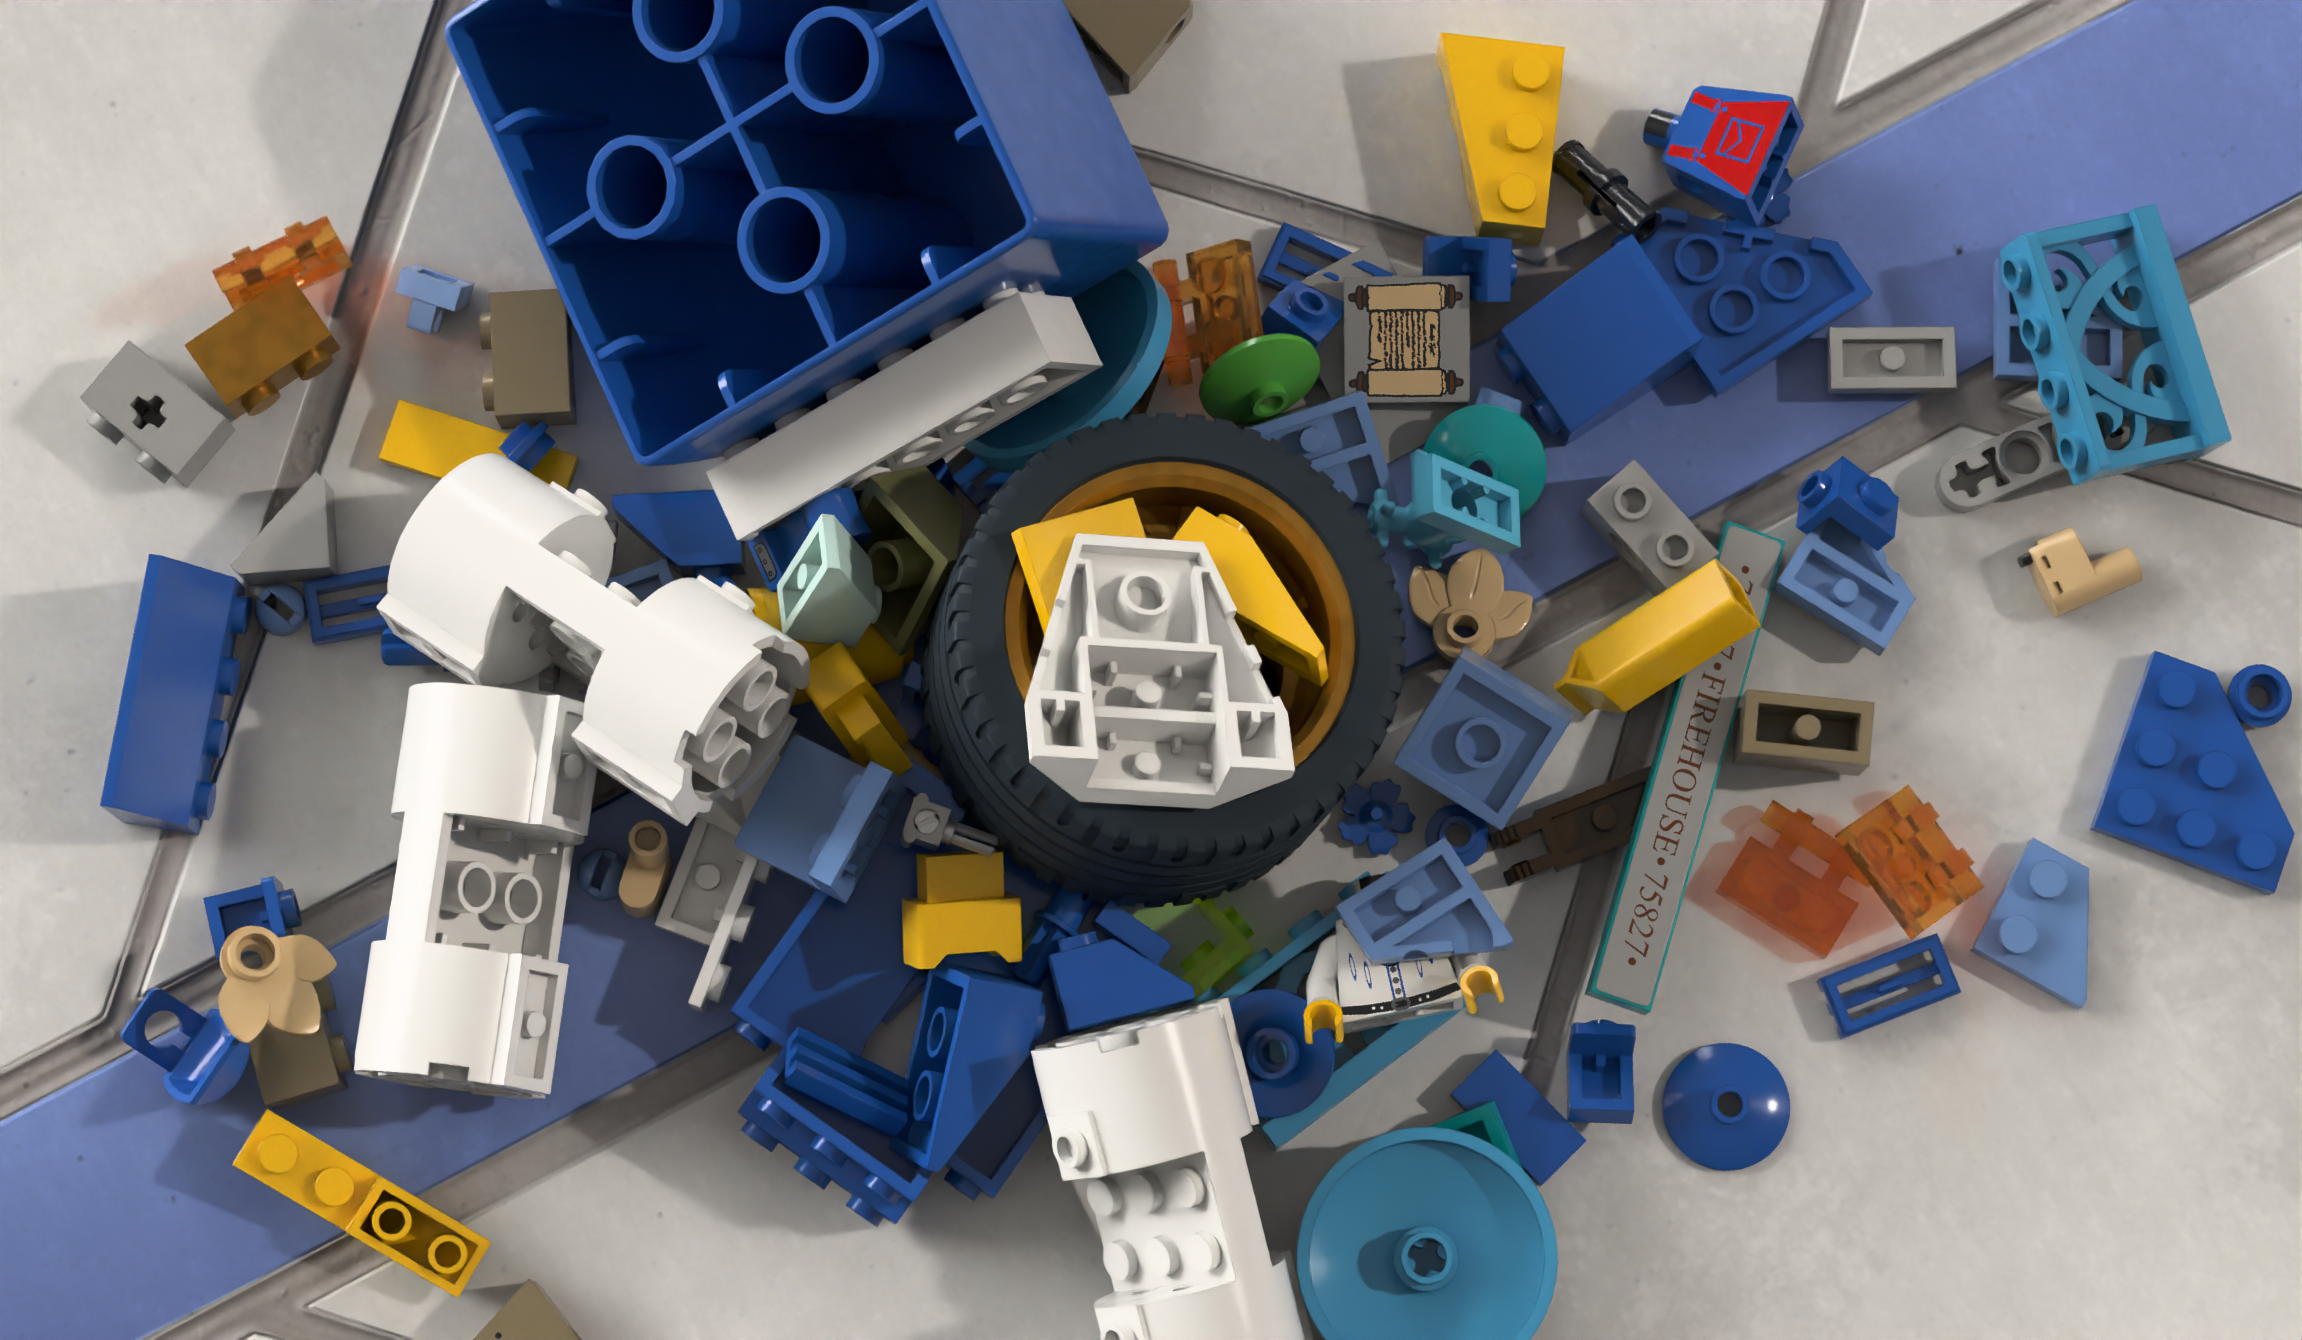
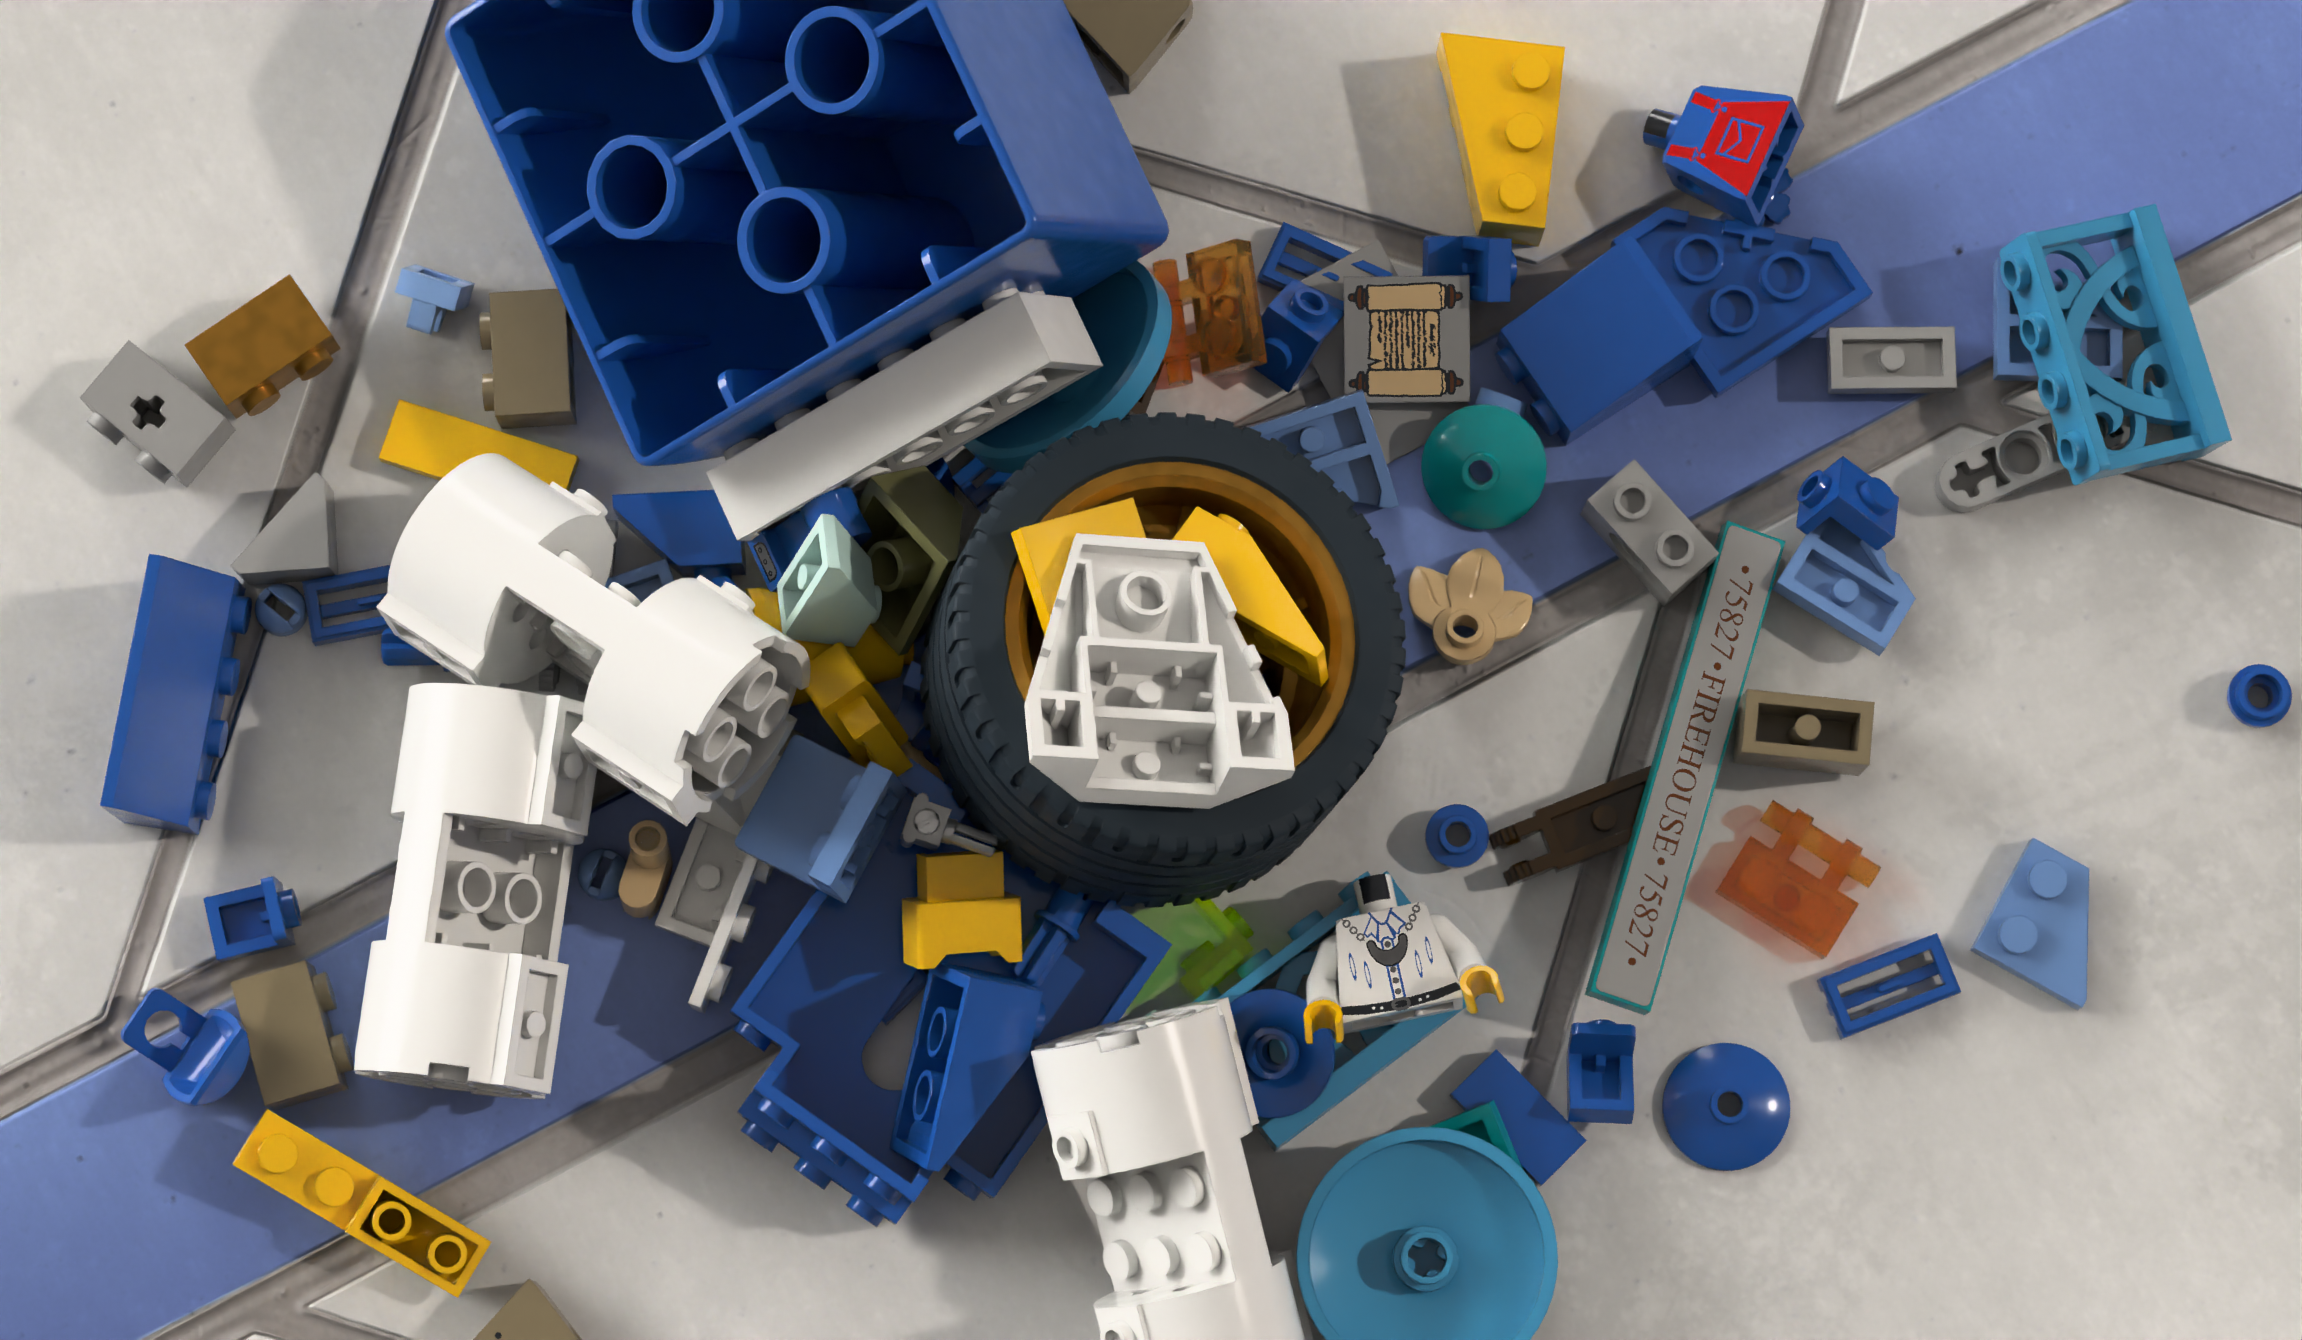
(276, 992): tan plate -> none
(305, 252): clear orange plate -> none
(527, 444): blue plate -> none
(846, 1081): blue tile -> none
(1110, 983): blue slope -> none
(1259, 378): bright green dish -> none
(1375, 816): blue plant -> none
(1424, 912): medium blue wing -> none
(1447, 509): medium azure piece -> none
(1483, 738): medium blue container -> none
(1605, 191): black pin -> none
(1659, 642): yellow piece -> none
(1910, 861): clear orange plate -> none
(2069, 578): tan piece -> none
(2193, 782): blue plate -> none

